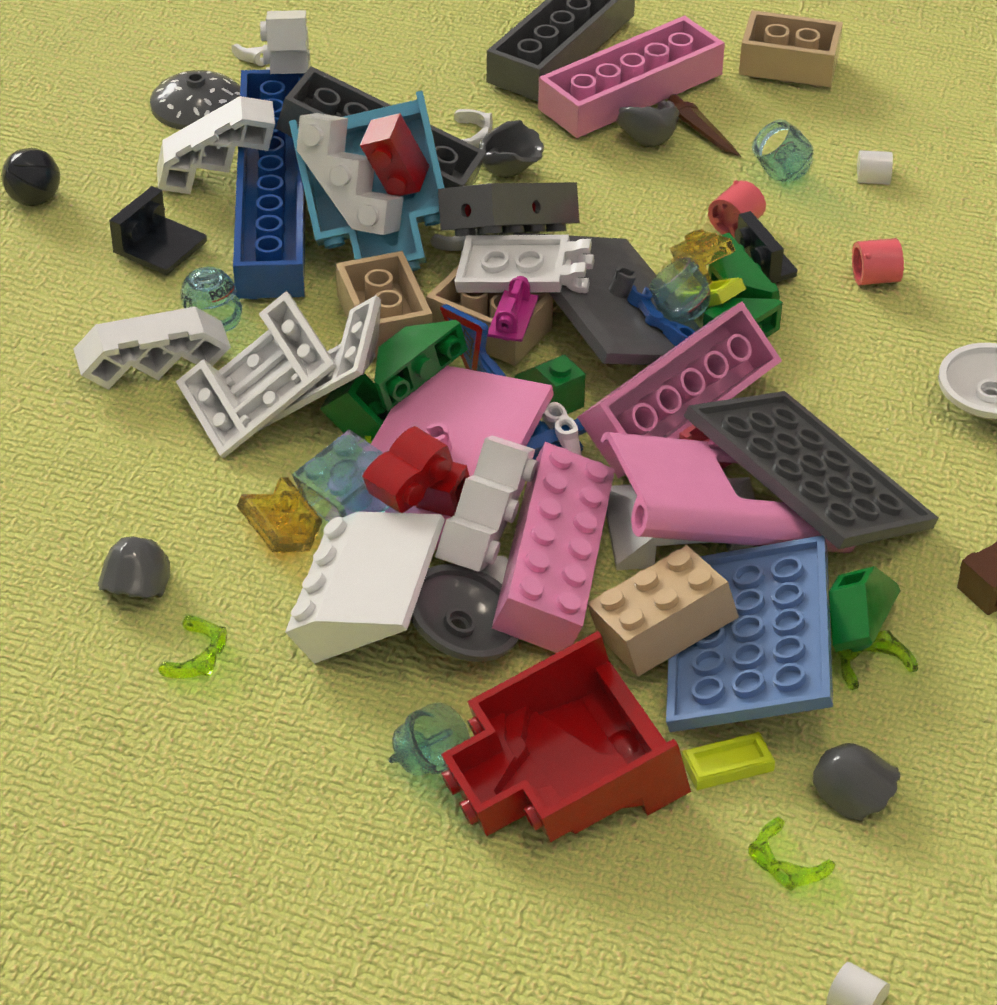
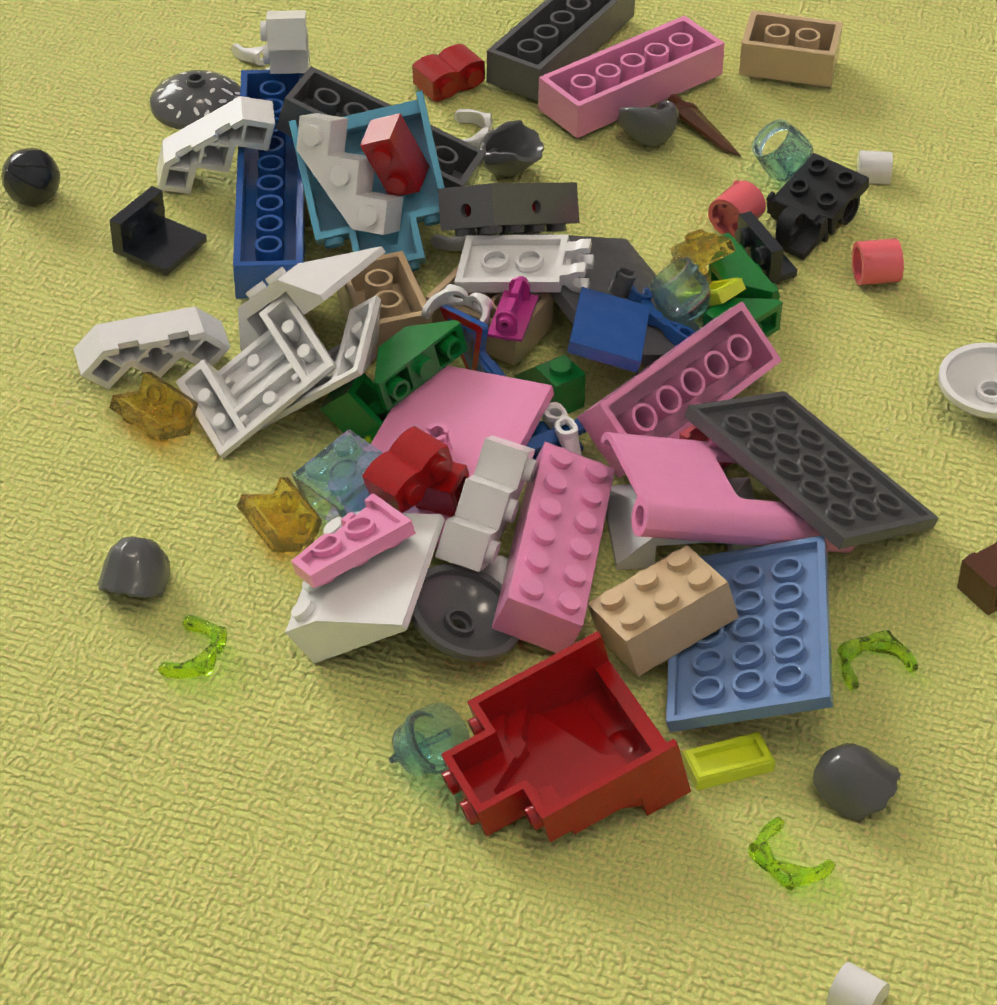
(156, 409): none -> clear yellow bracket
(210, 289): clear light blue helmet -> none
(306, 285): none -> white slope
(358, 540): none -> bright pink wing
(446, 296): none -> white cap
(448, 72): none -> red brick
(609, 329): none -> blue tile
(813, 204): none -> black plate
(860, 607): green slope -> none

